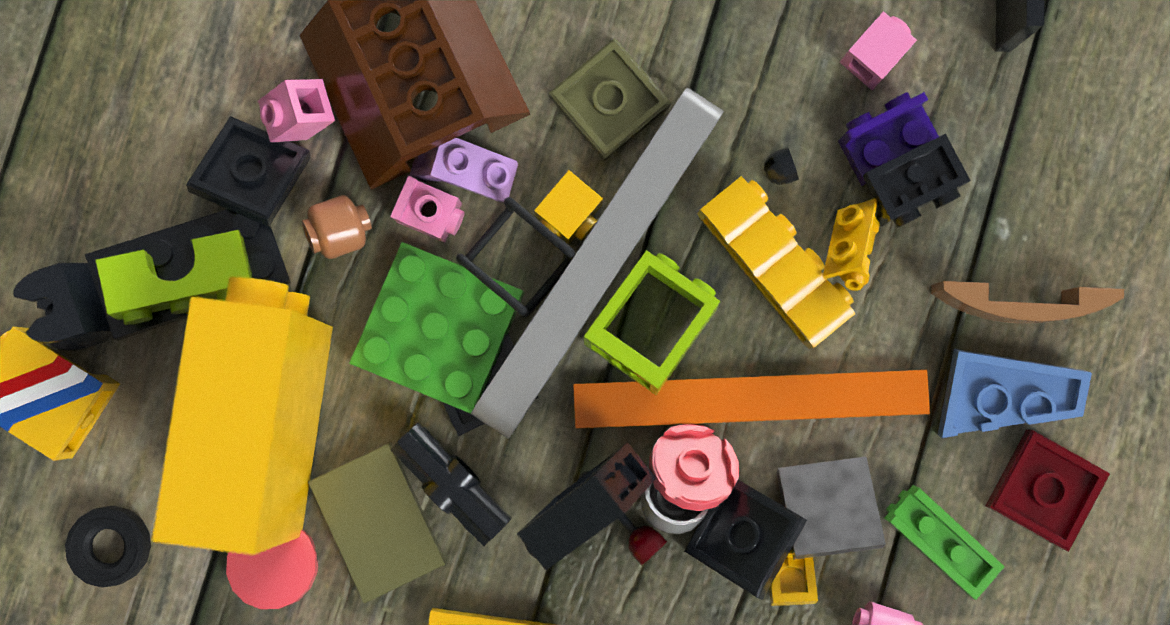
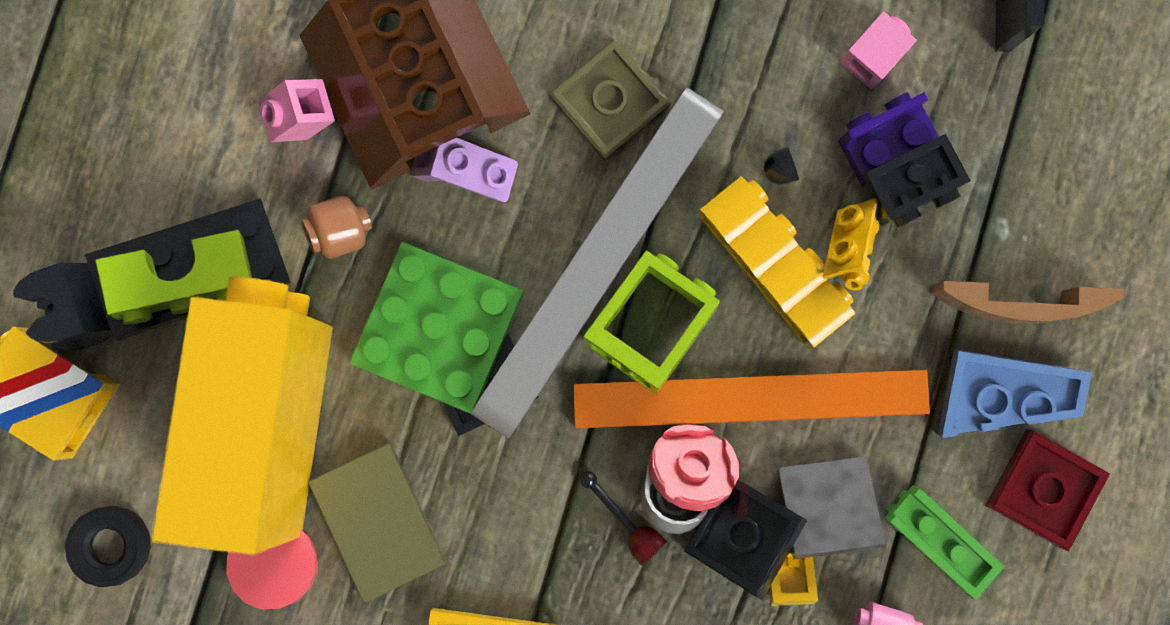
(248, 171): black tile -> none
(409, 207): bright pink brick -> none
(451, 484): black piece -> none
(466, 261): black piece -> none
(569, 208): yellow brick -> none
(586, 506): black window -> none

